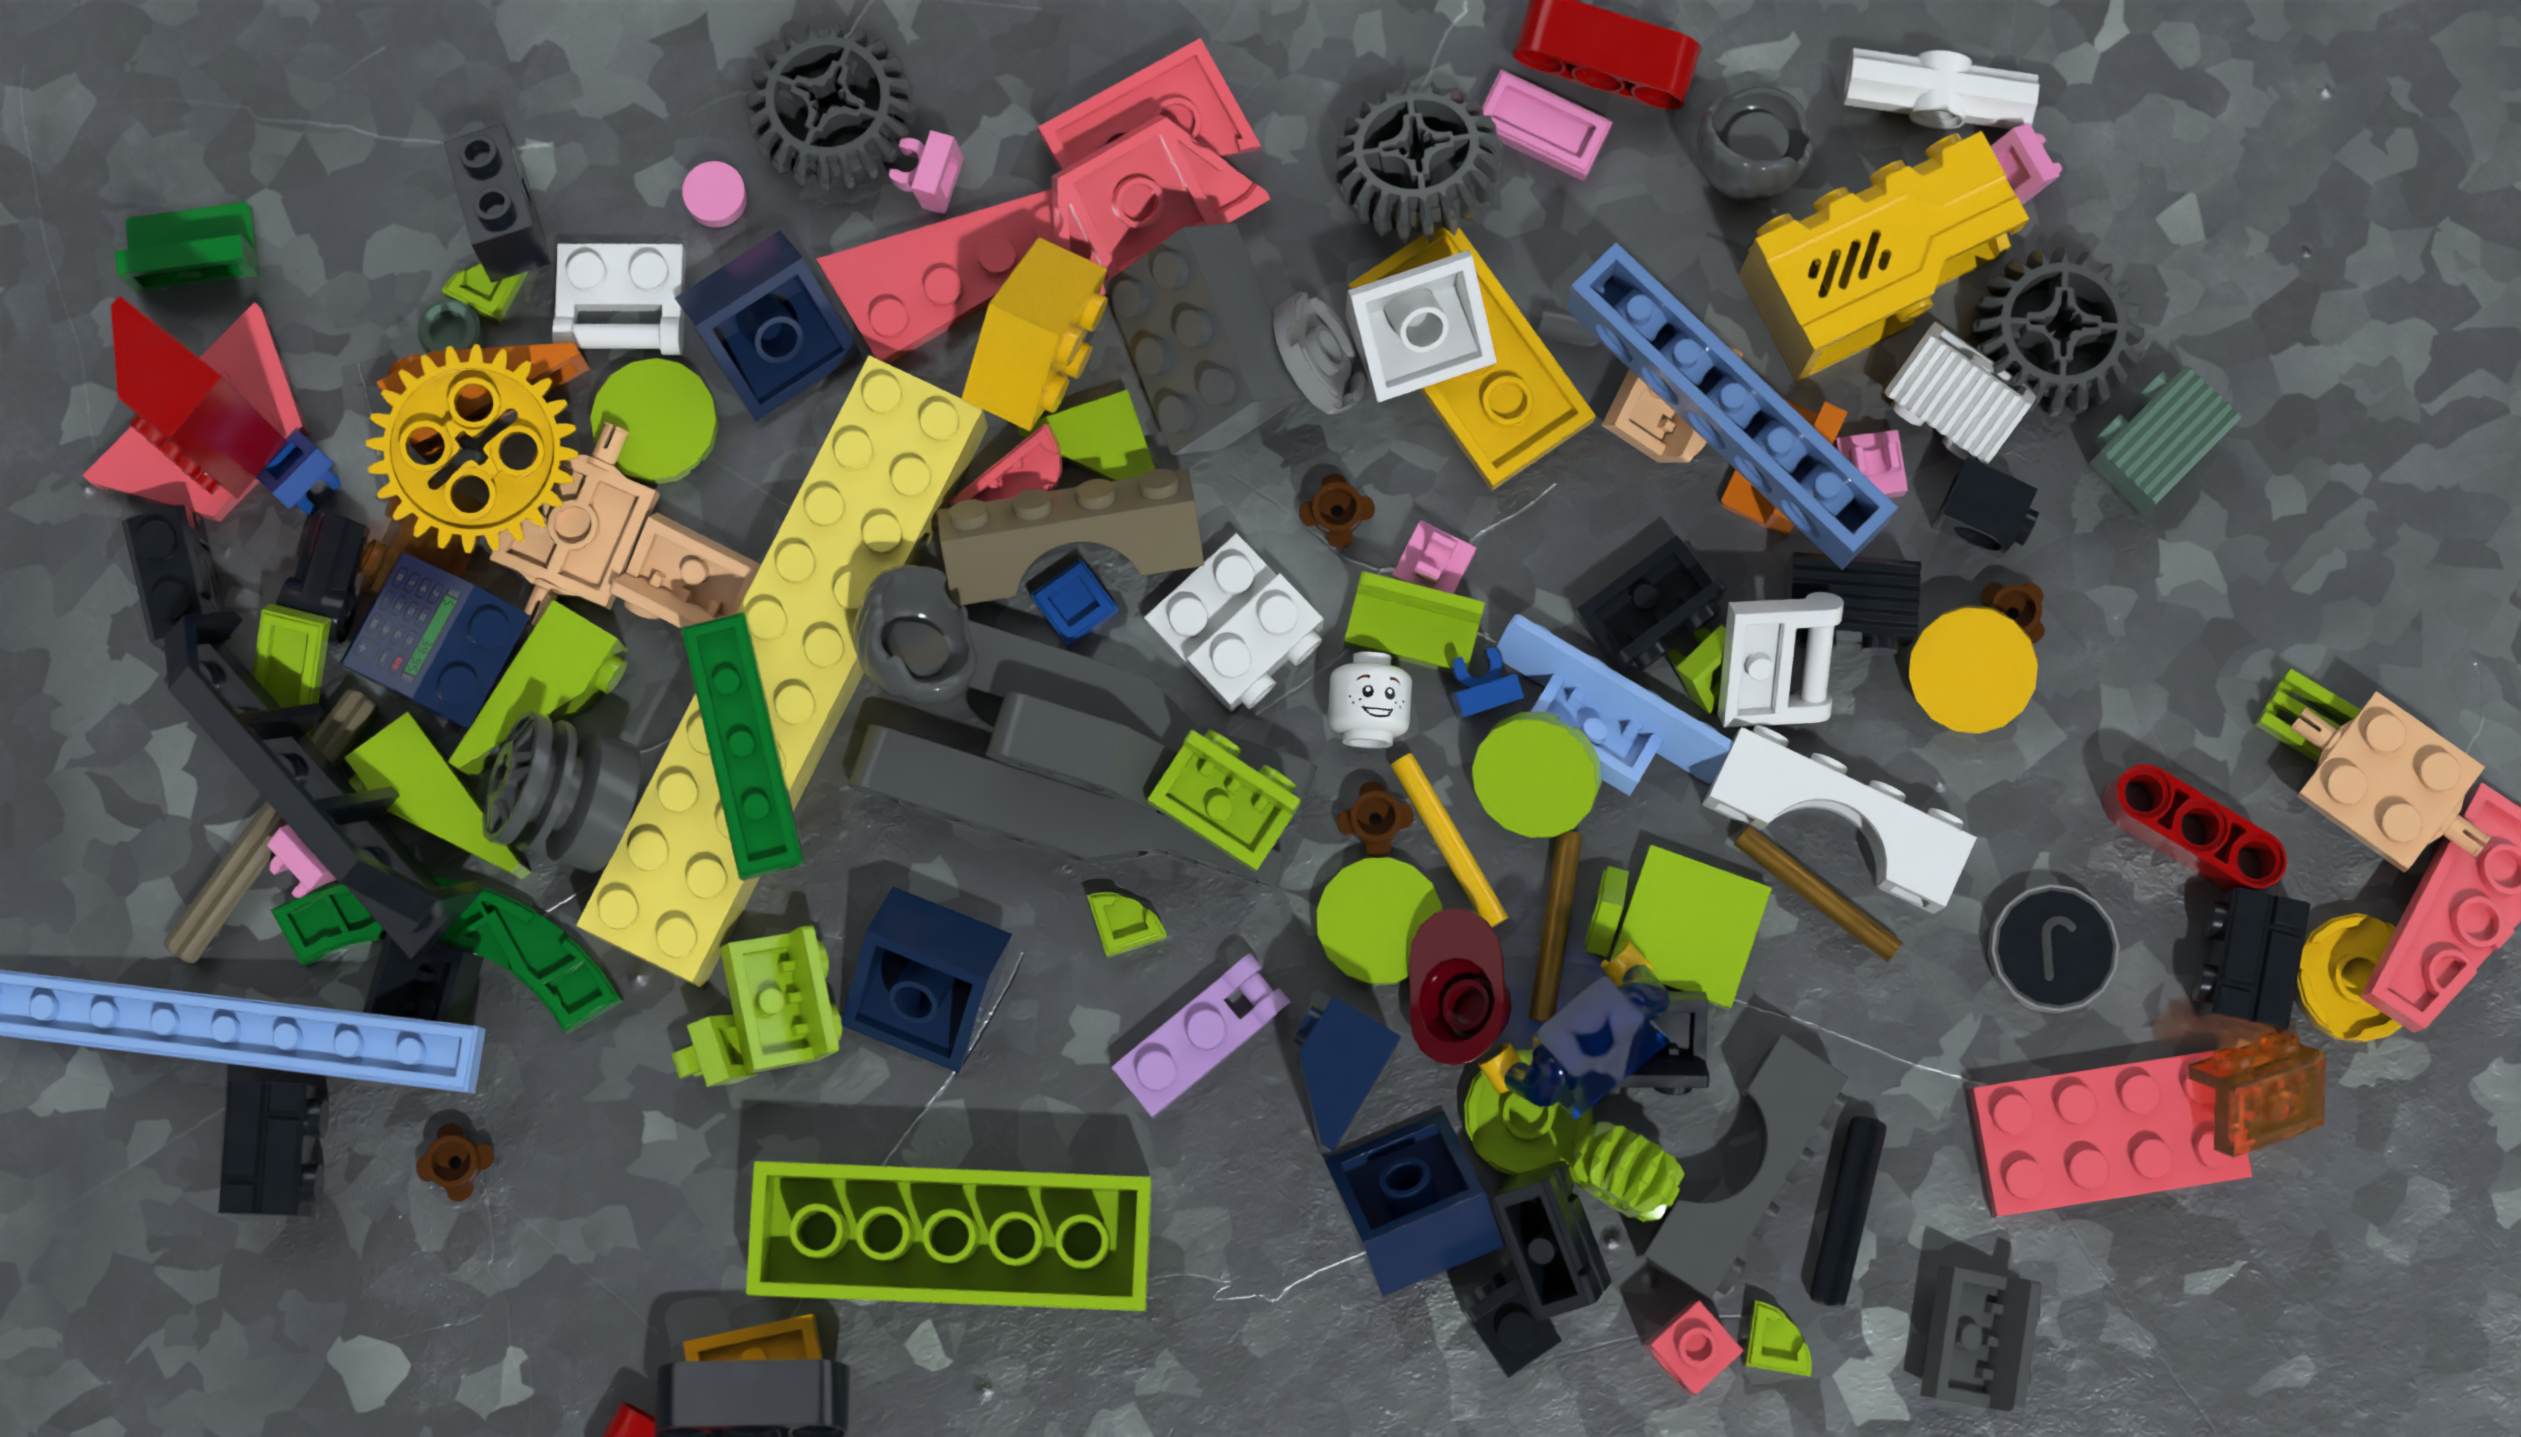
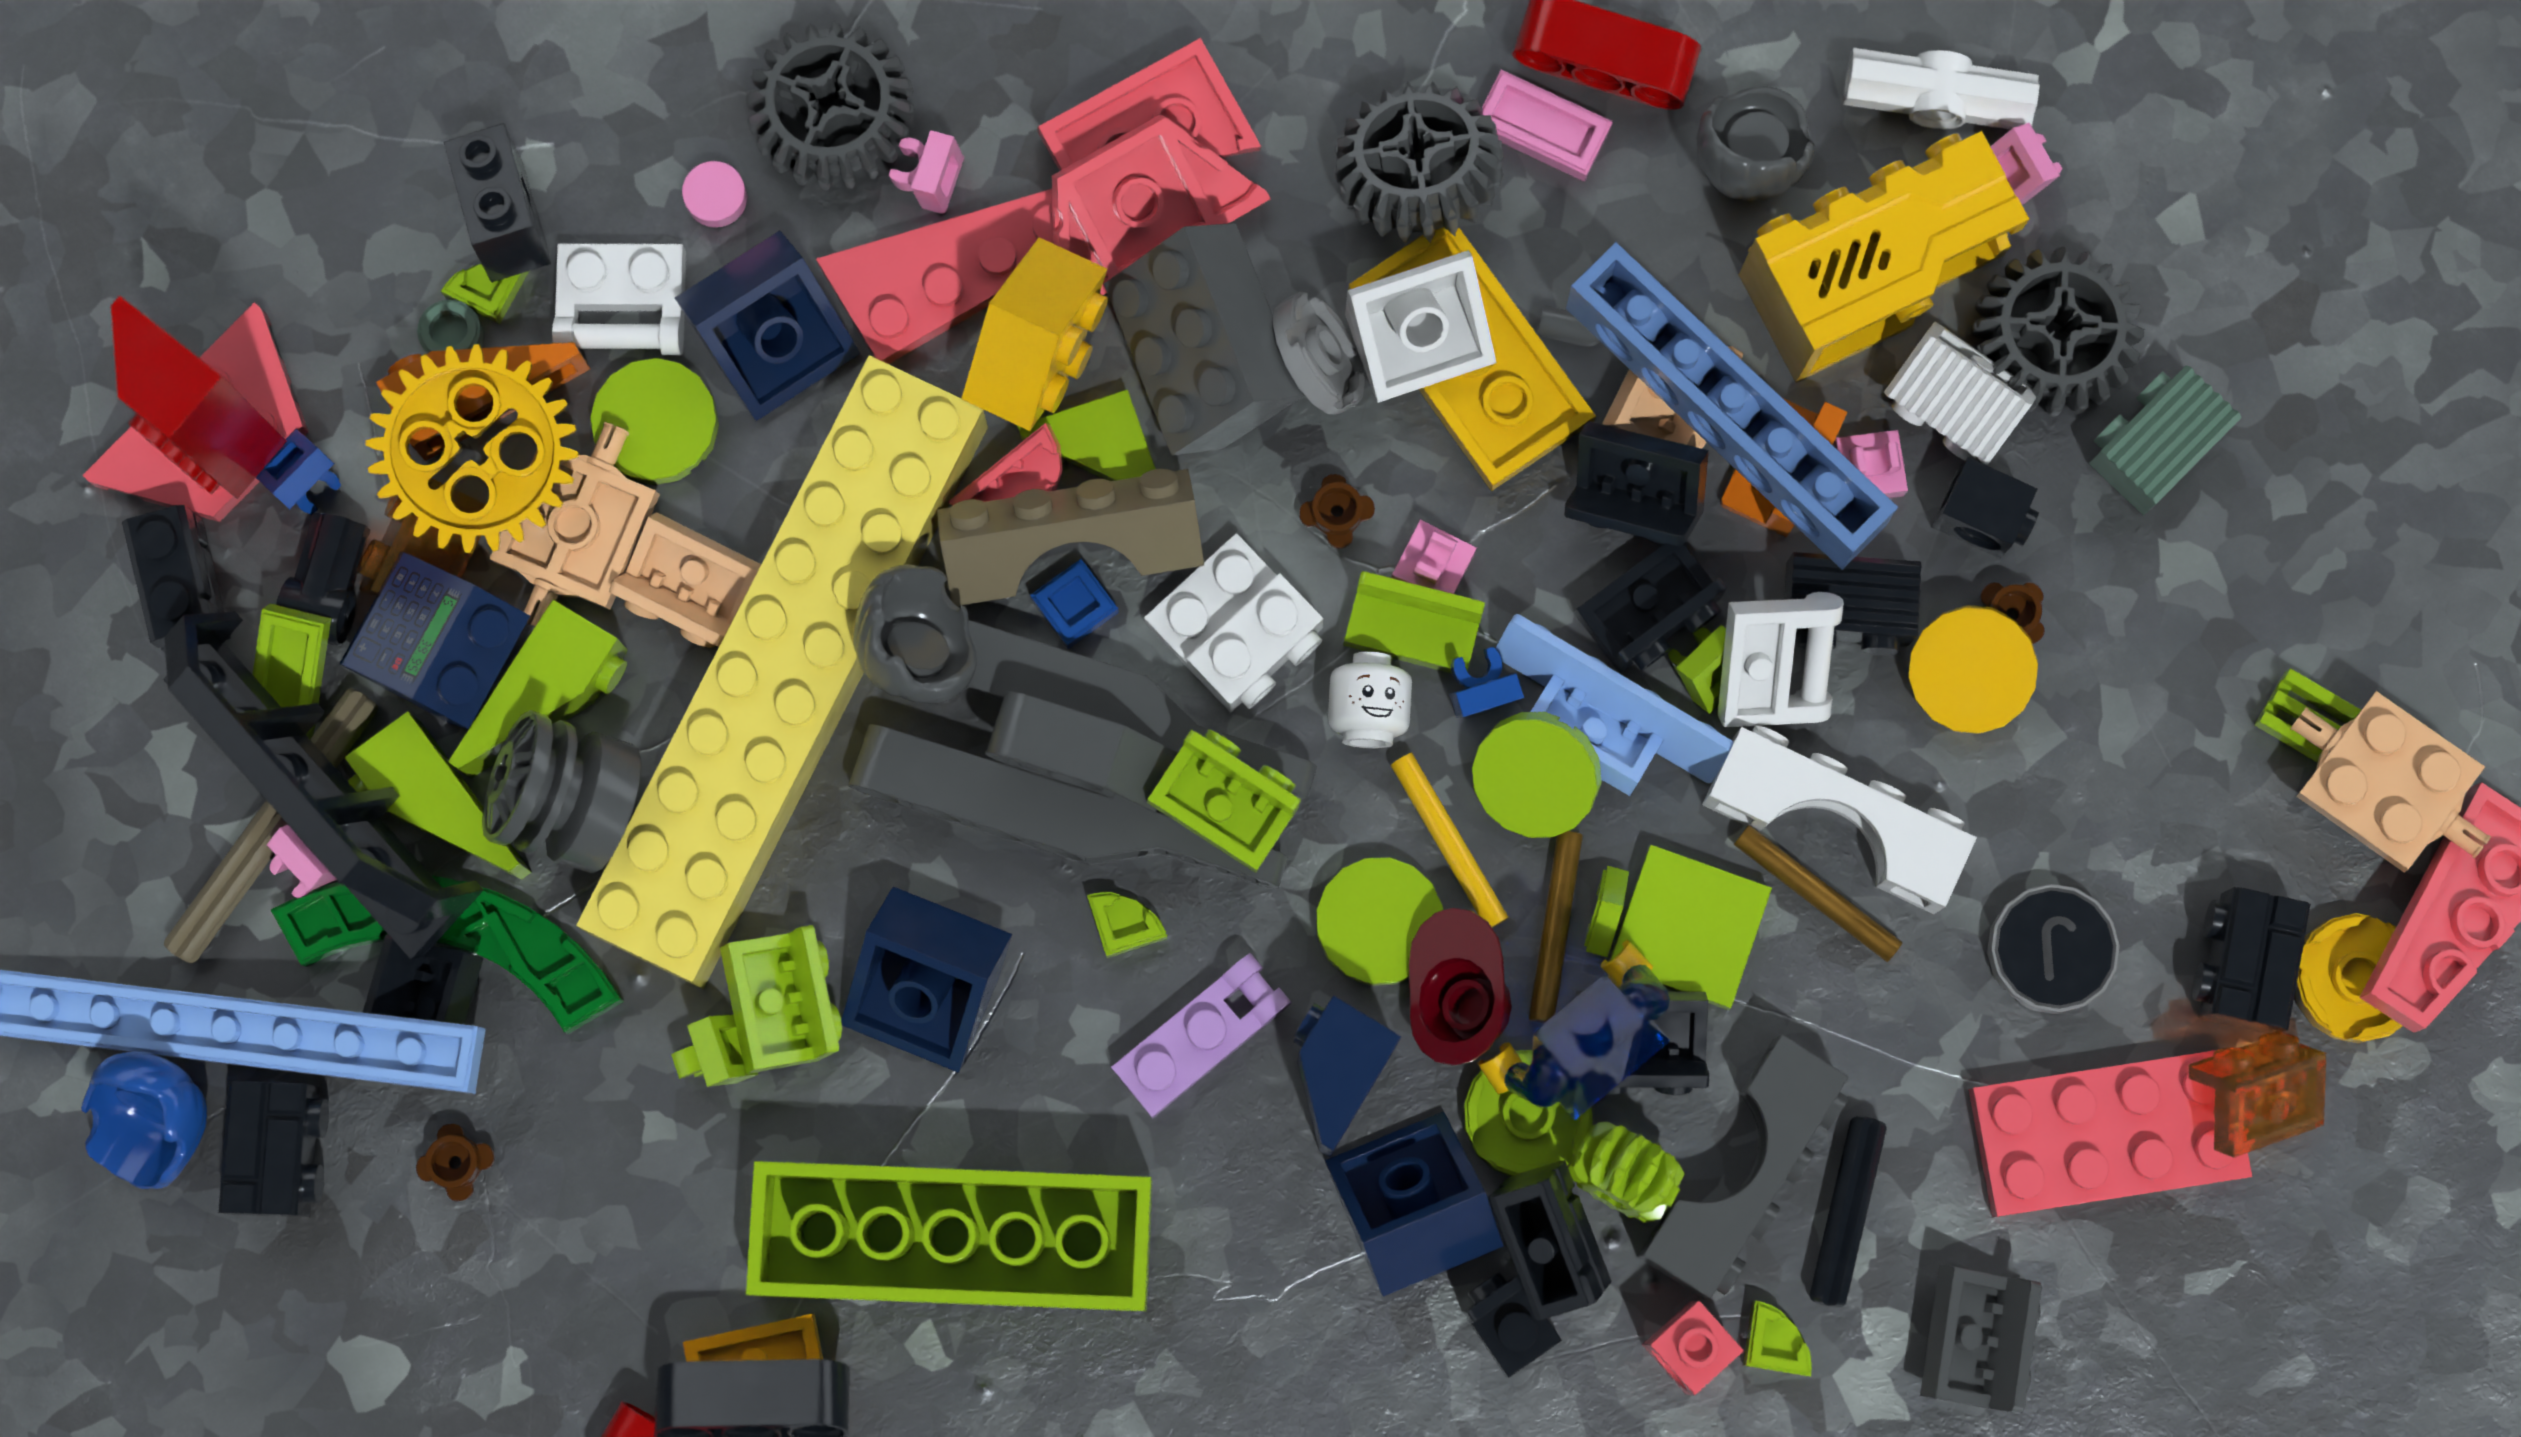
(143, 1118): none -> blue piece
(189, 247): green panel -> none
(743, 746): green tile -> none
(1375, 801): reddish brown plate -> none
(1638, 484): none -> black bracket
(2225, 829): red beam -> none

